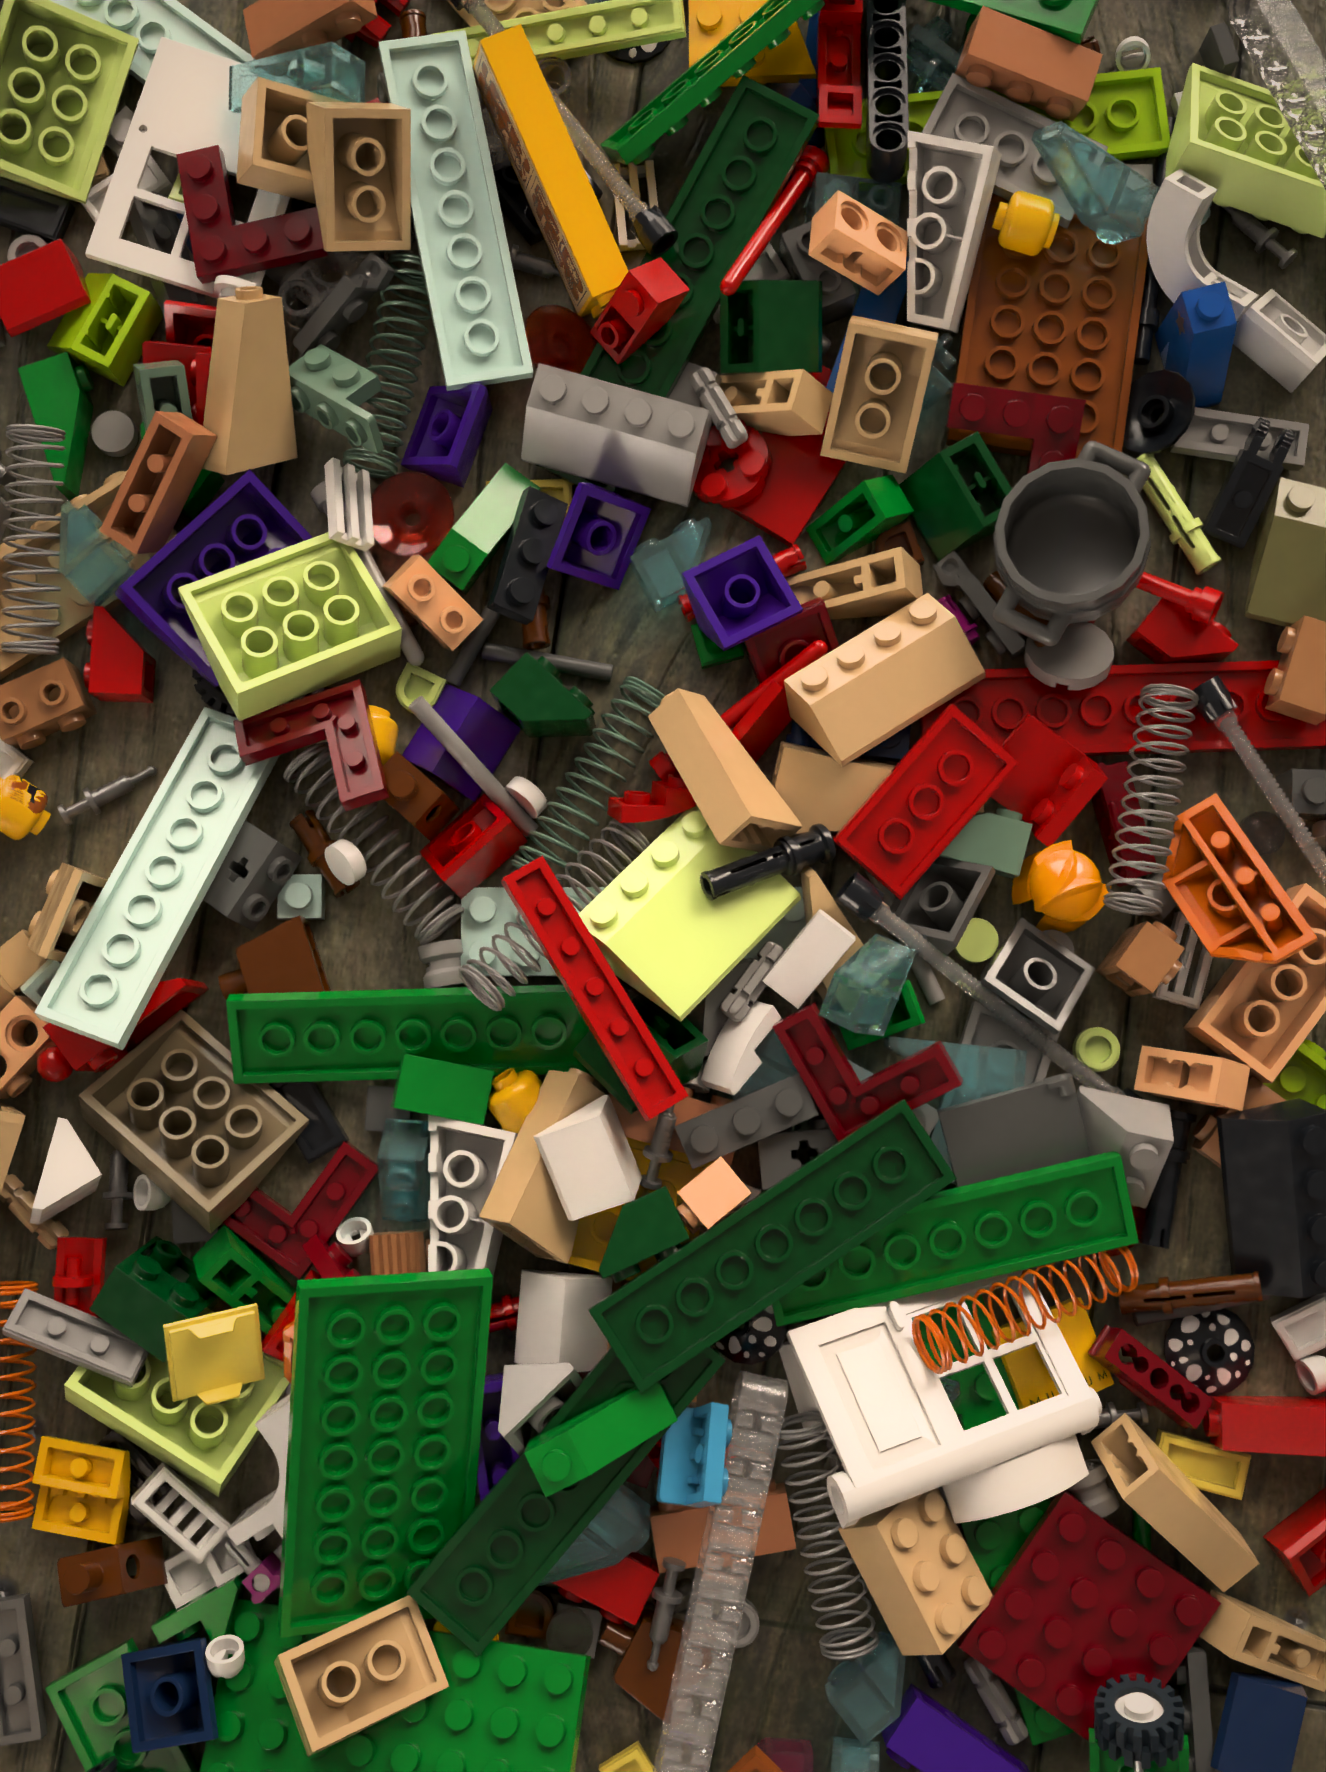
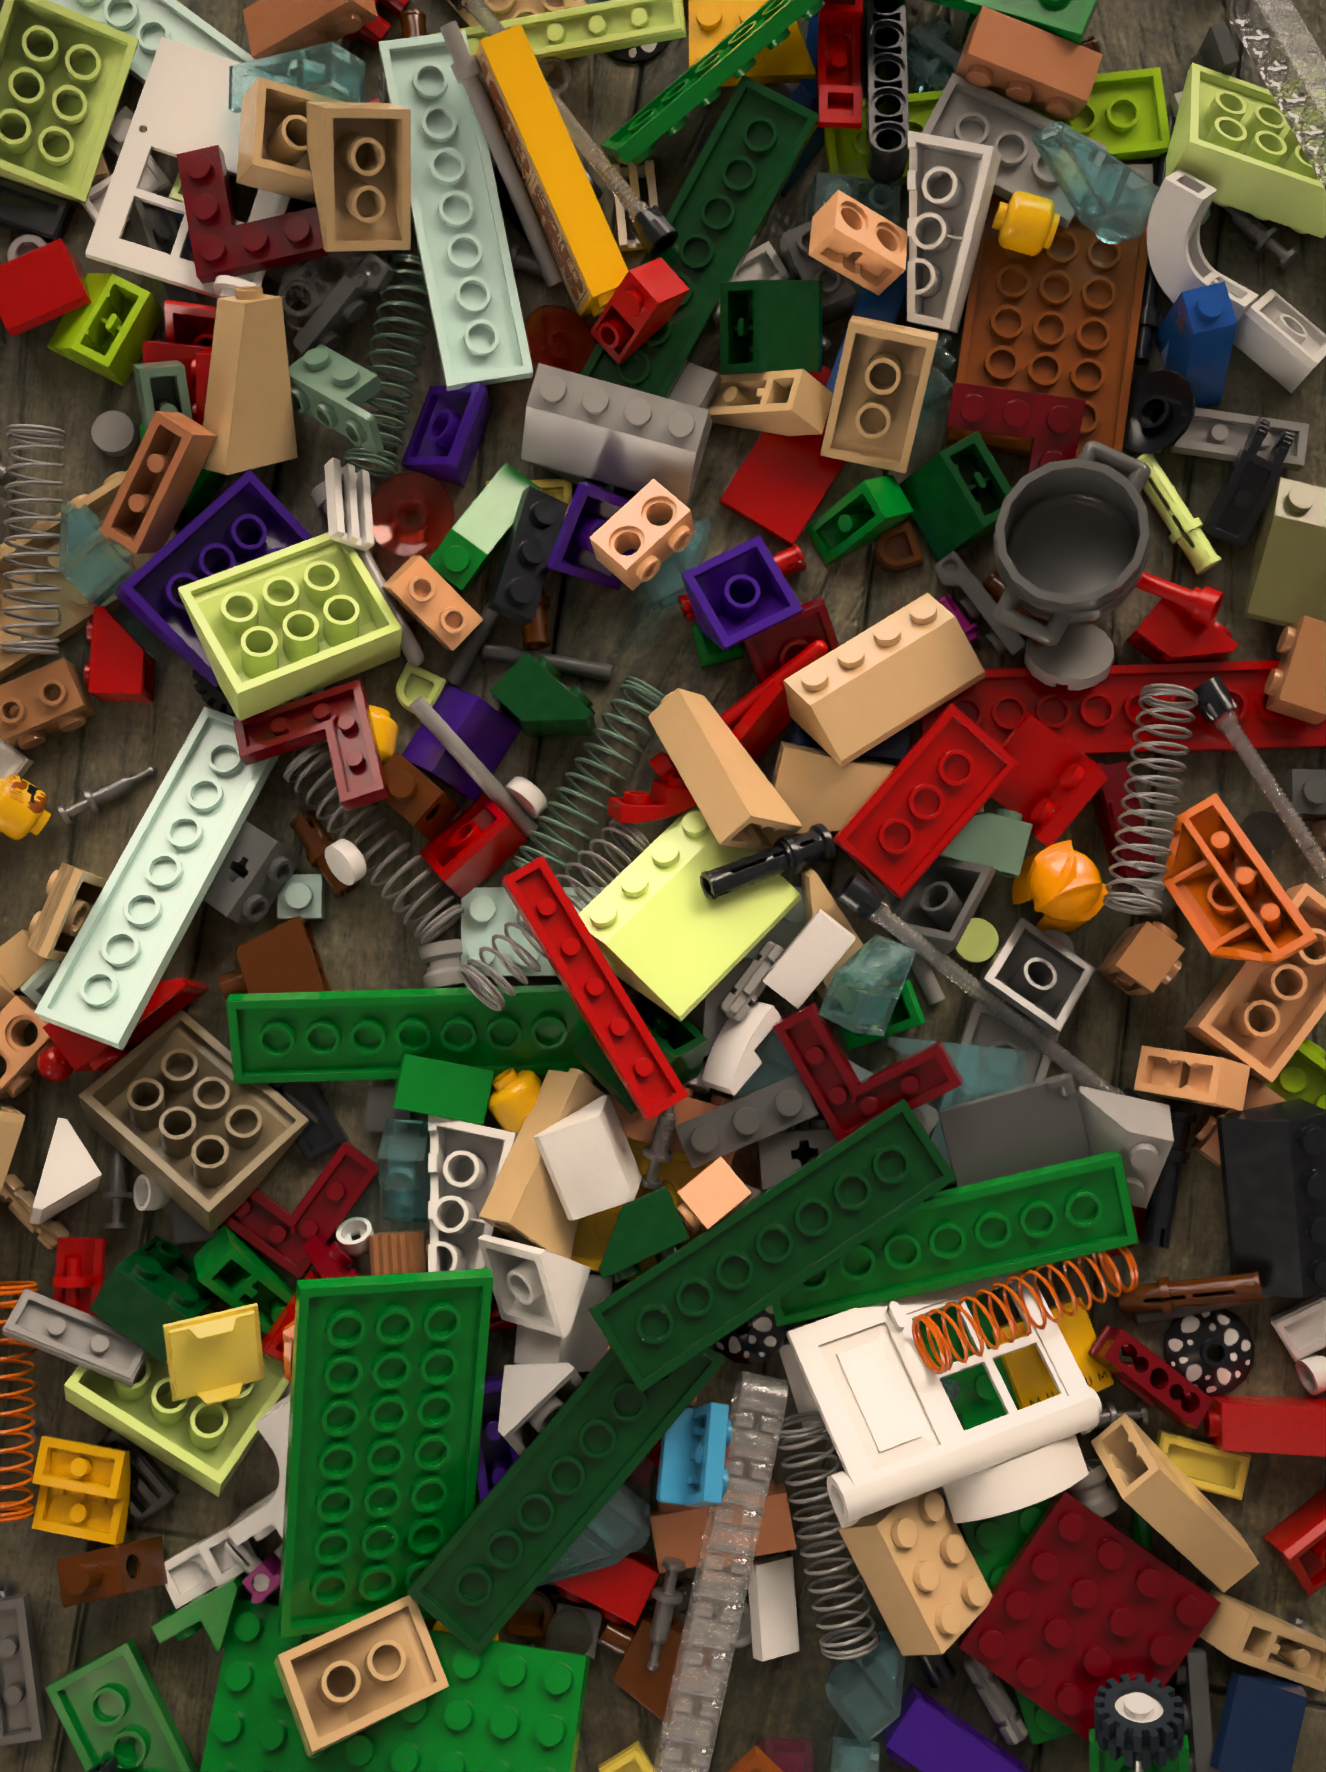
(61, 399): green slope -> none
(141, 1502): white slope -> none
(169, 1695): dark blue slope -> none
(217, 1656): white hinge -> none
(467, 72): none -> light grey bar
(534, 1285): none -> white slope
(597, 1437): green slope -> none
(635, 529): none -> light nougat brick
(720, 408): light grey axle -> none
(744, 481): red plate -> none
(773, 1608): none -> white tile
(810, 162): red piece -> none
(862, 586): tan slope -> none
(1097, 1048): yellowish green tile -> none
(1135, 60): white hinge -> none
(1202, 971): white tile -> none

